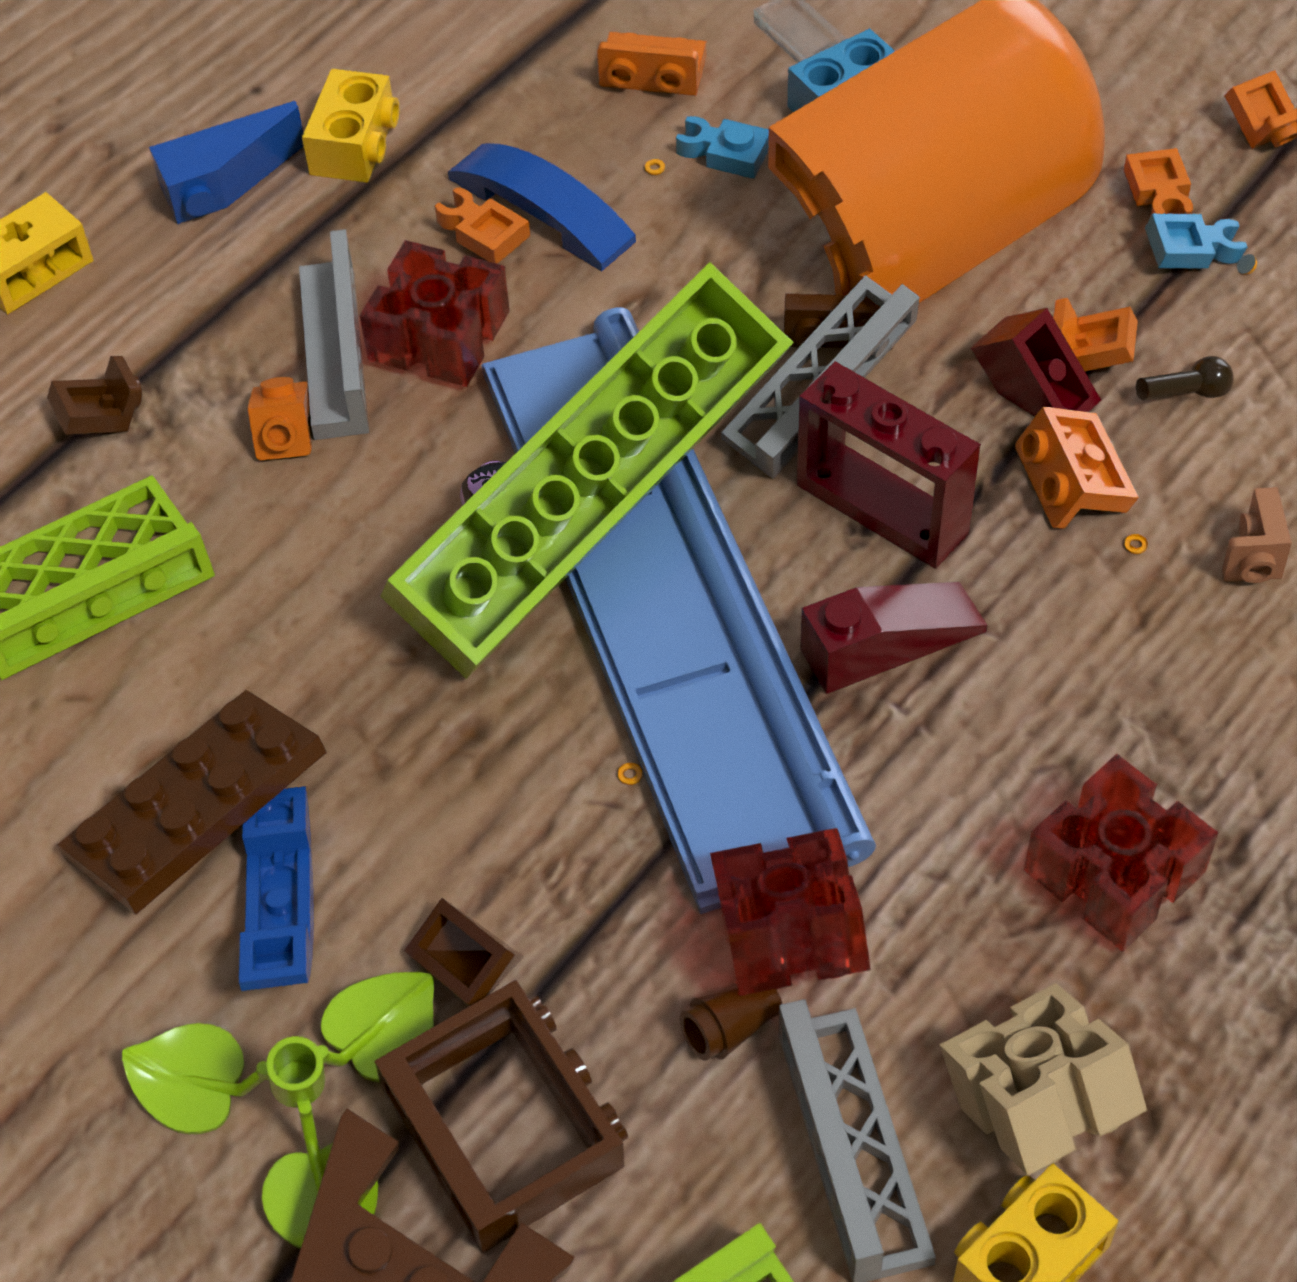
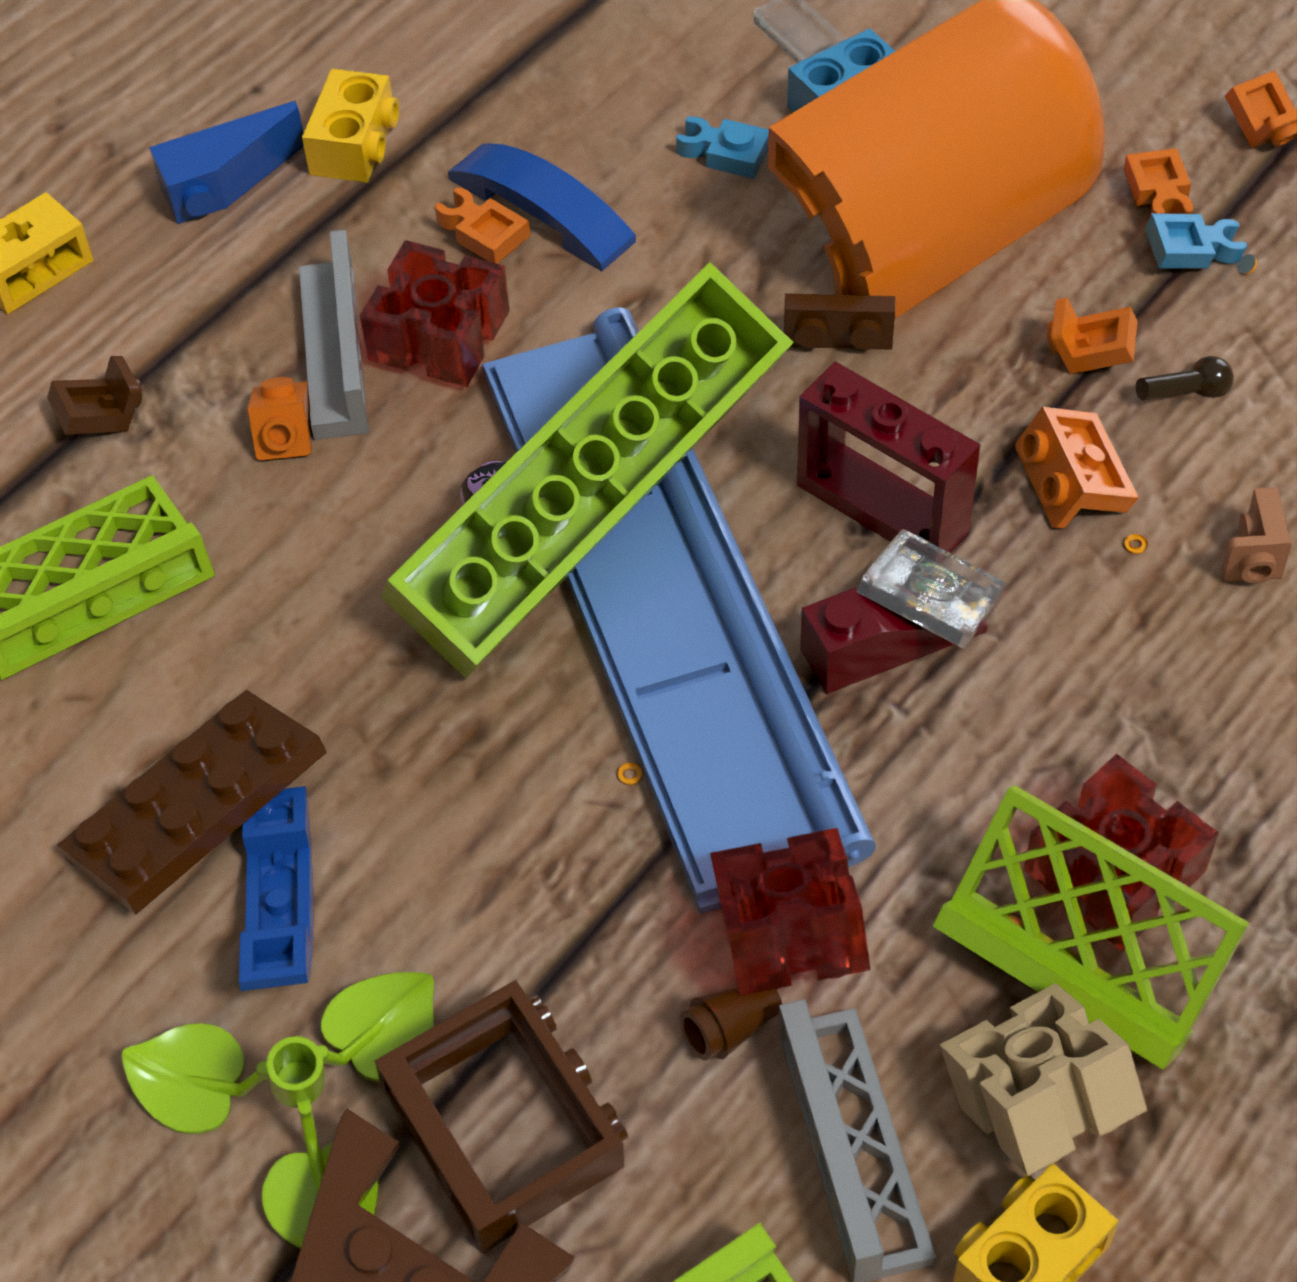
(461, 953): reddish brown slope -> none
(651, 63): orange bracket -> none
(654, 172): light orange piece -> none
(861, 354): light grey fence -> none
(932, 588): none -> clear tile
(1034, 364): dark red slope -> none
(1040, 961): none -> lime fence

